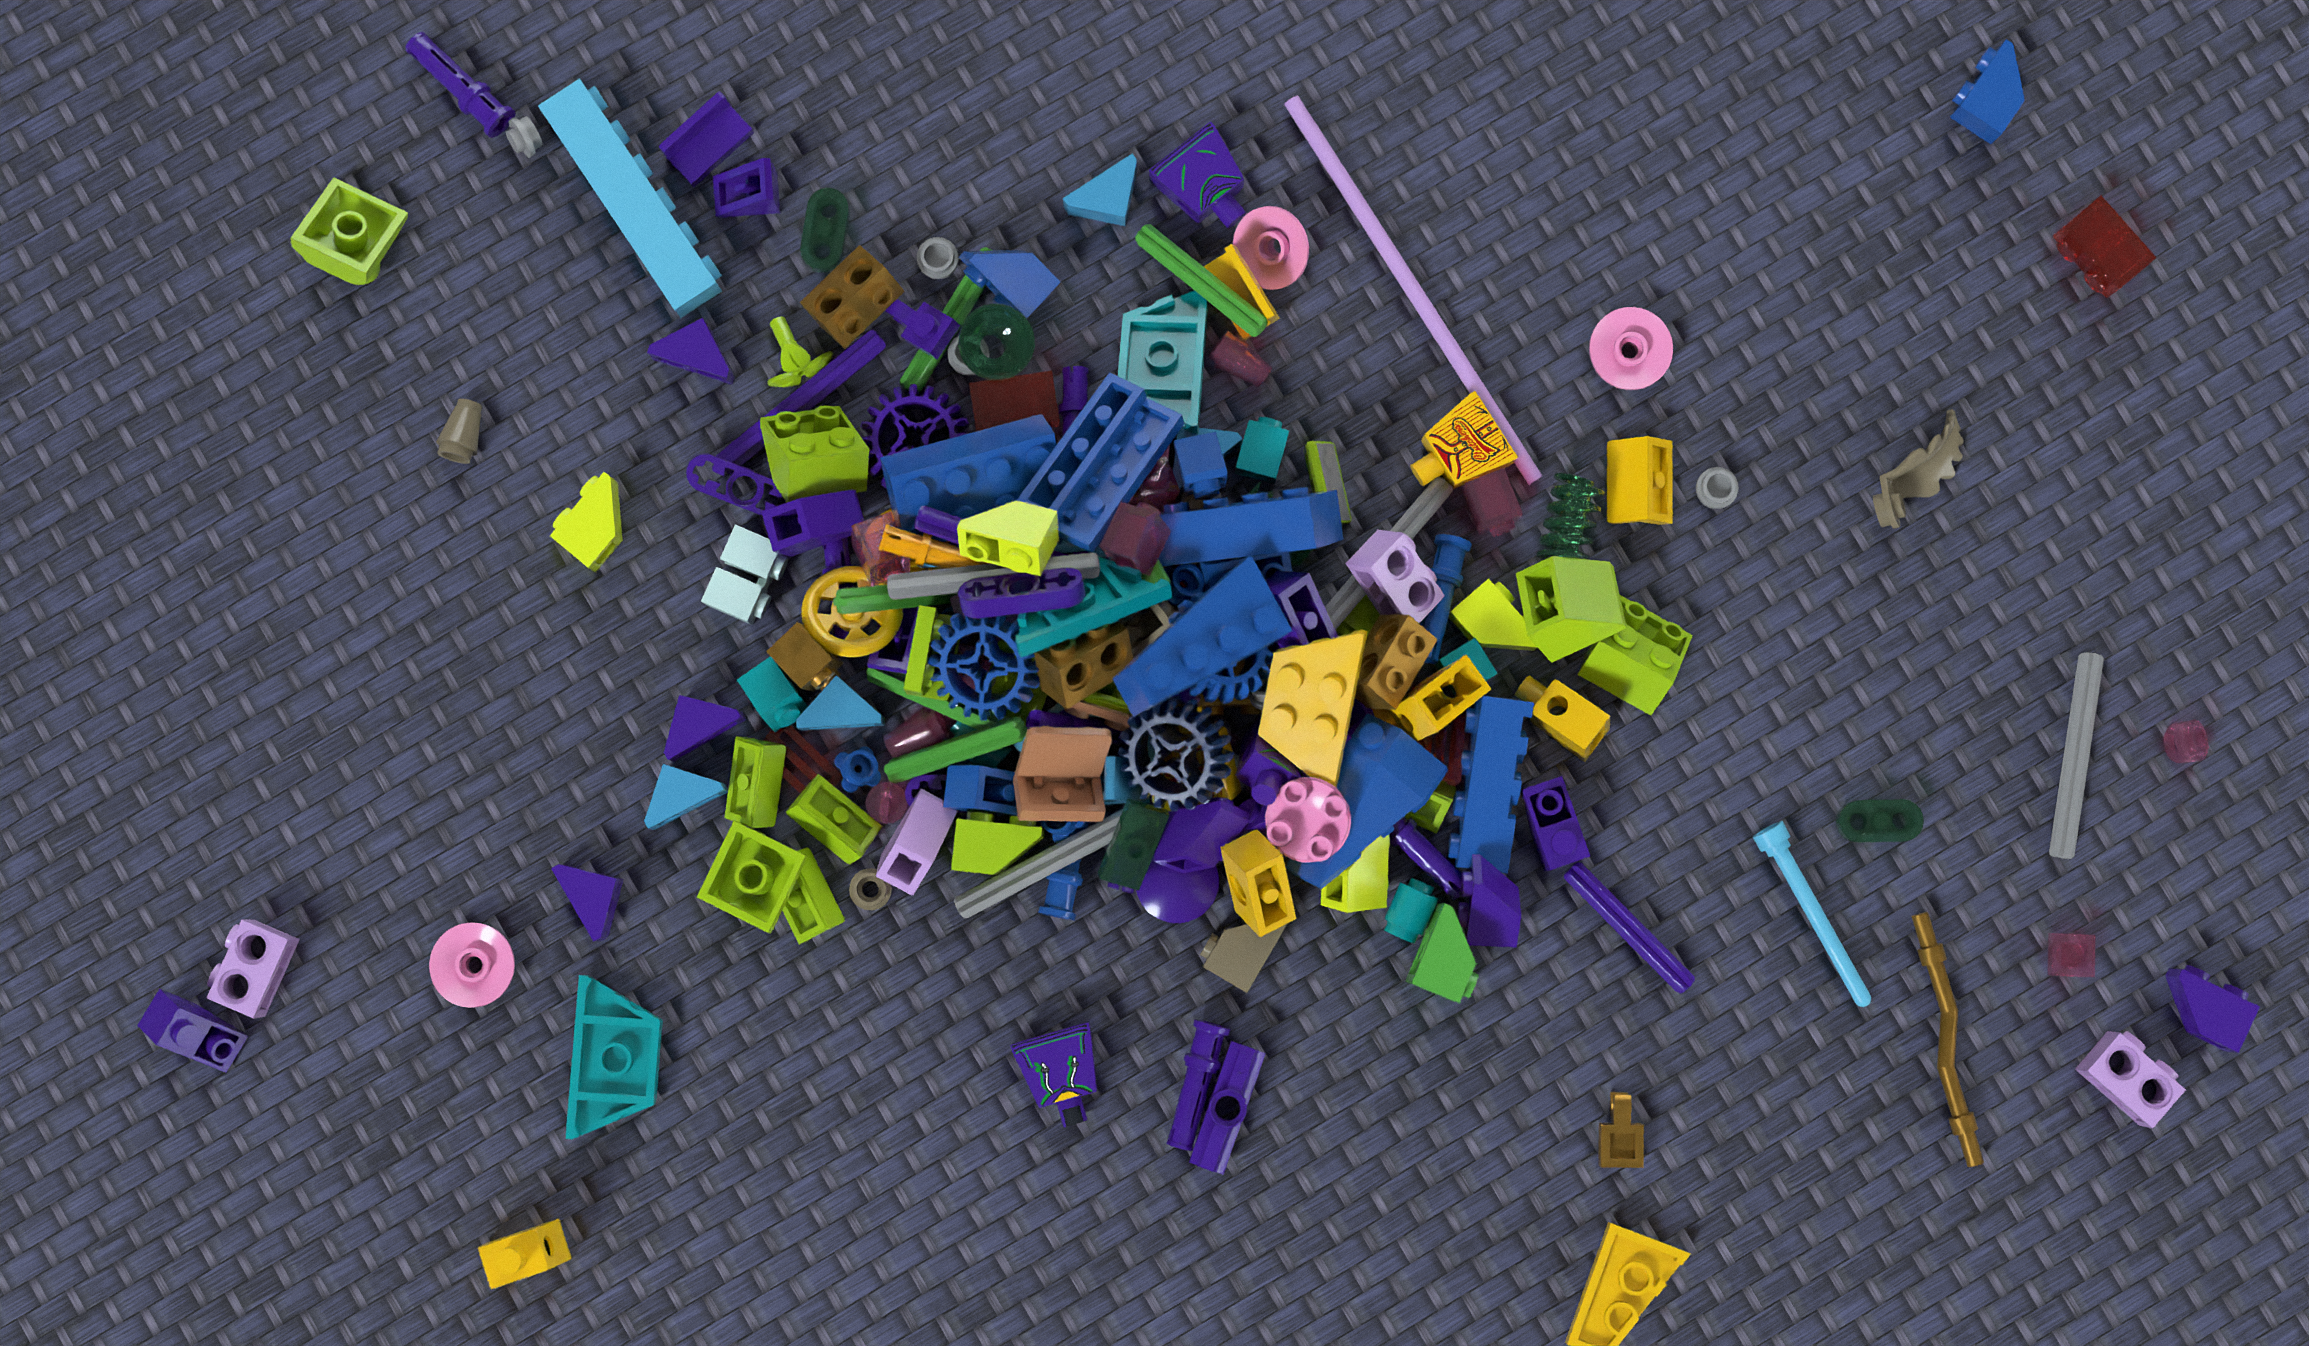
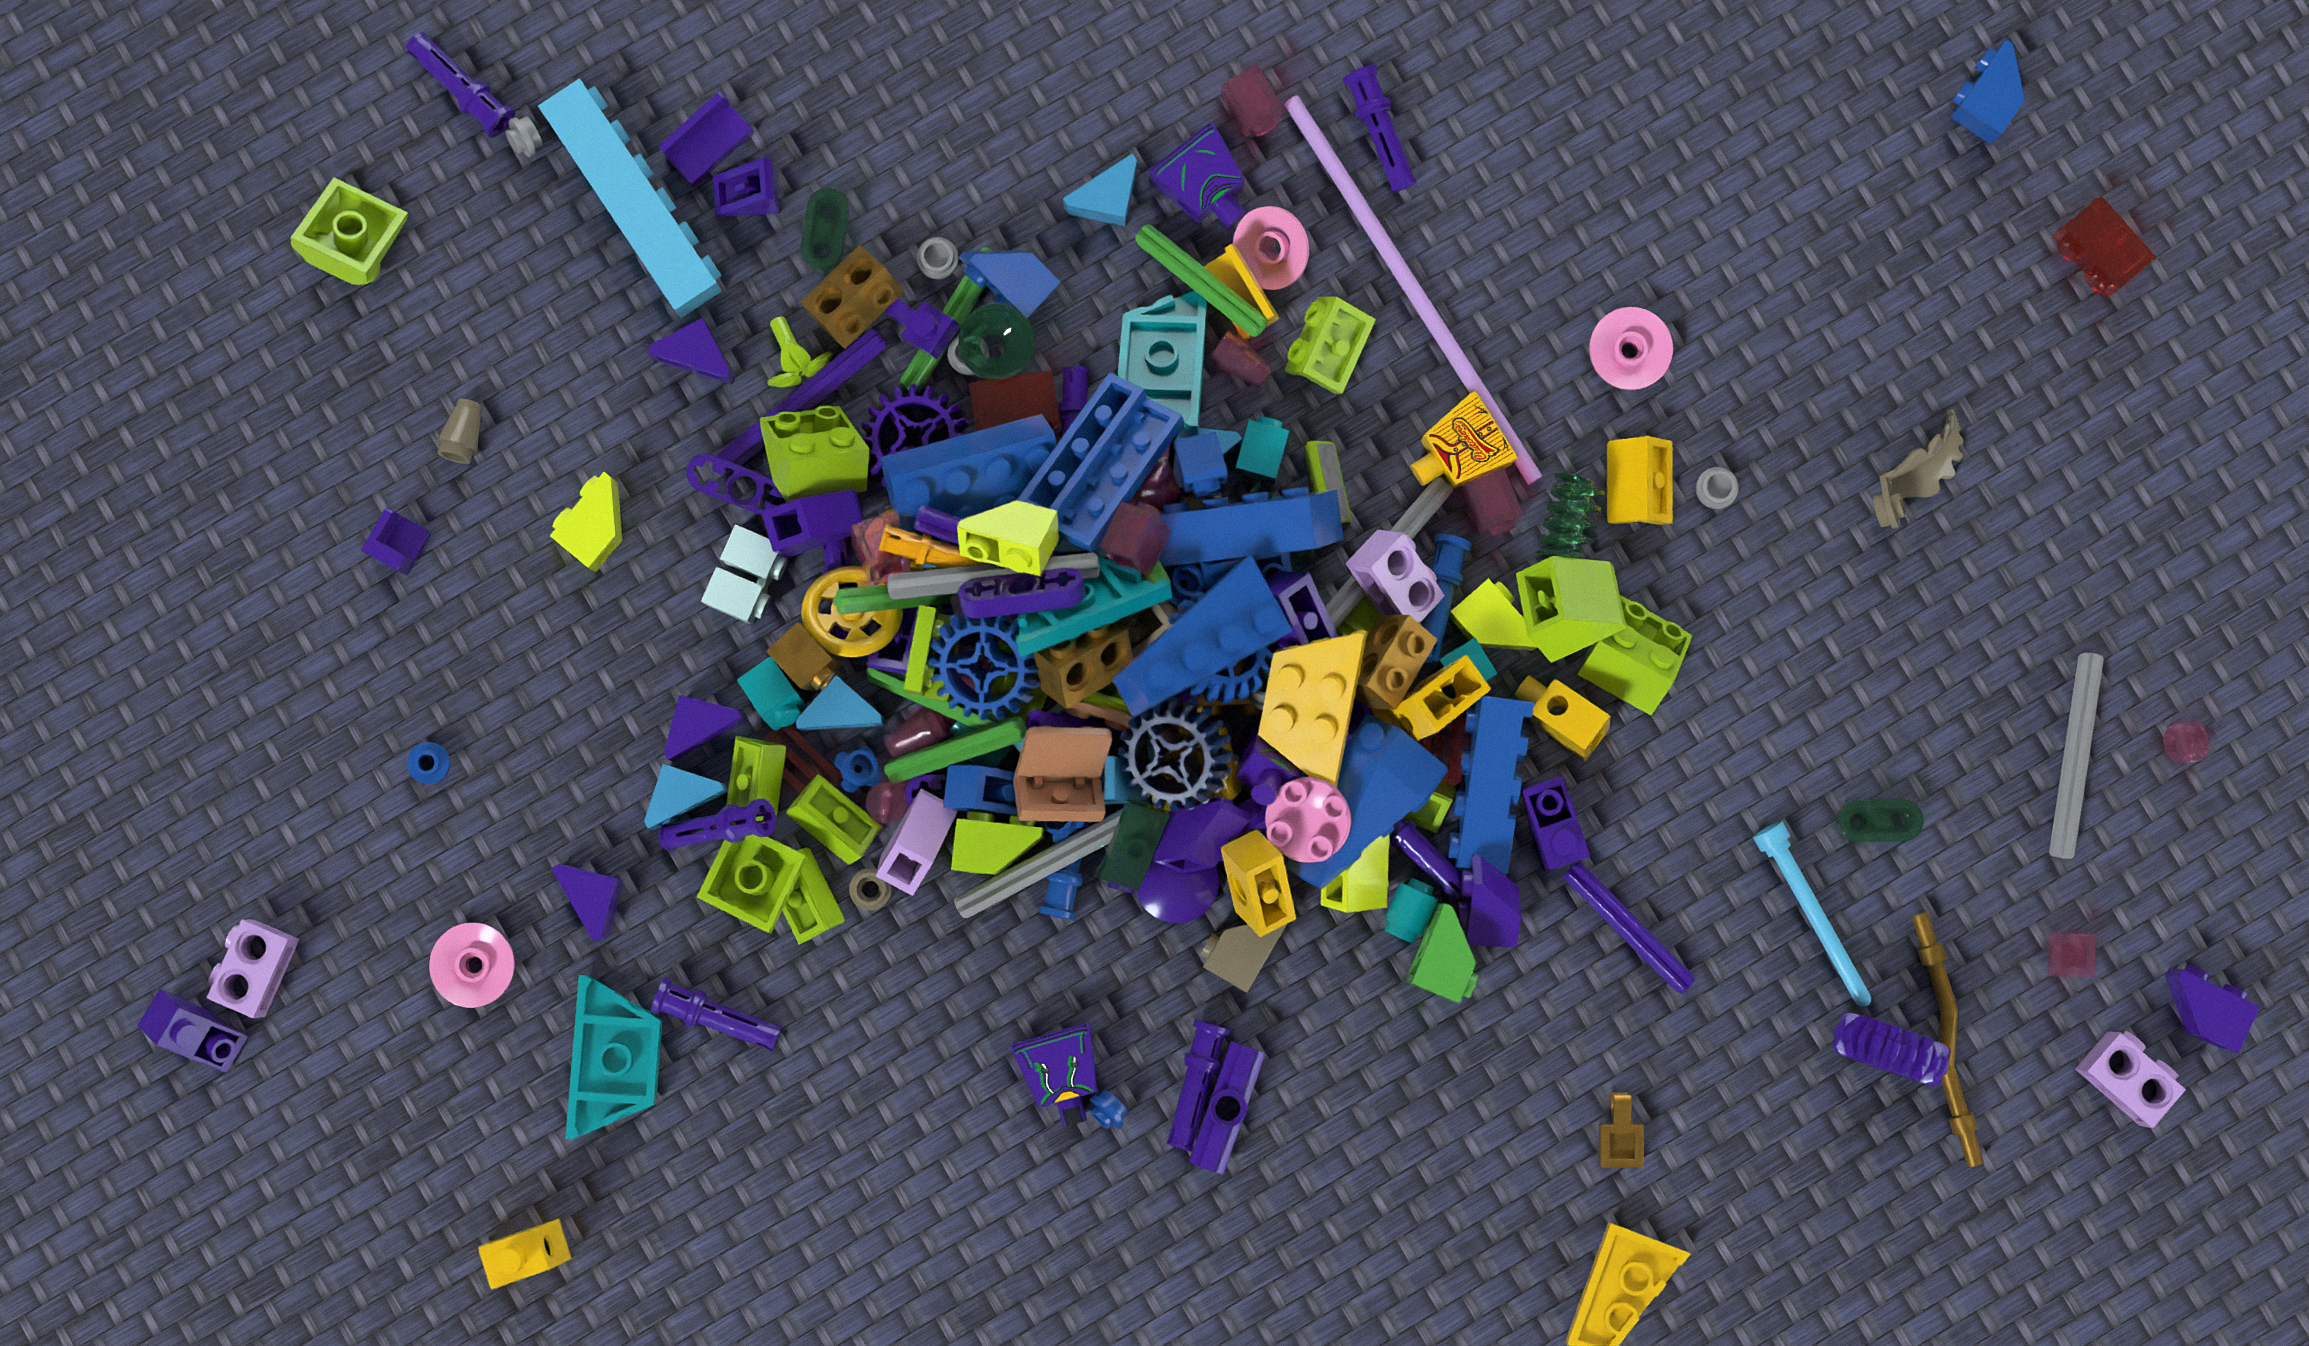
(396, 541): none -> dark purple panel
(440, 768): none -> blue plate
(680, 833): none -> dark purple pin
(697, 1009): none -> dark purple pin
(1108, 1110): none -> blue plate
(1252, 102): none -> clear pink brick
(1329, 343): none -> lime bracket
(1374, 110): none -> dark purple pin
(1891, 1049): none -> dark purple gear

